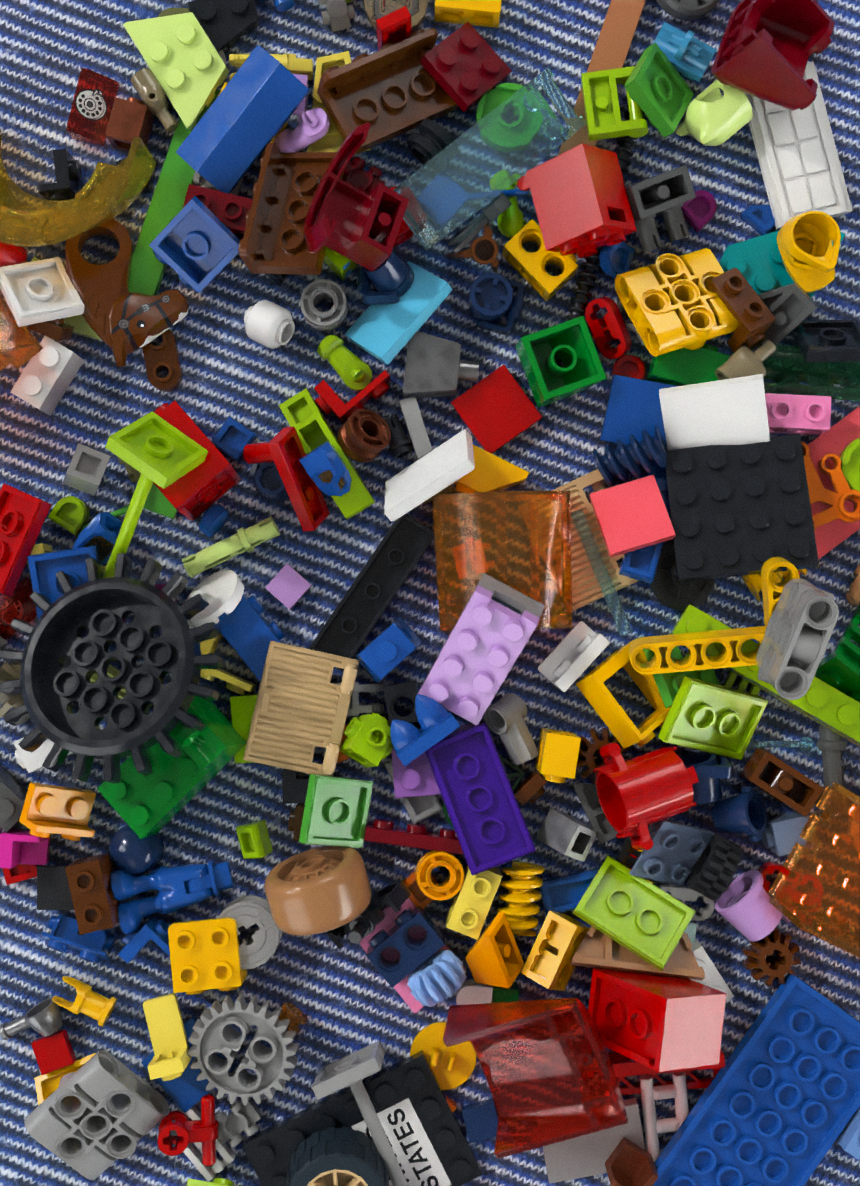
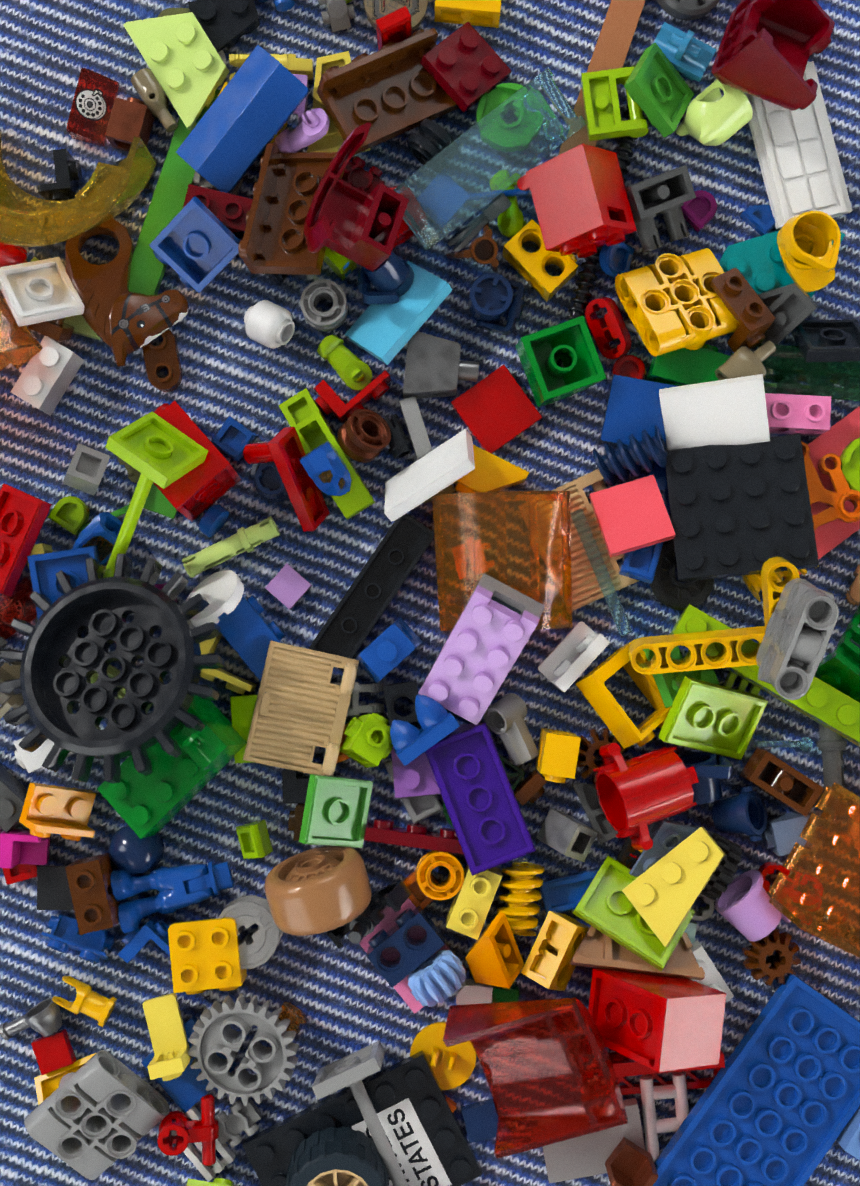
(673, 883): none -> light yellow wing

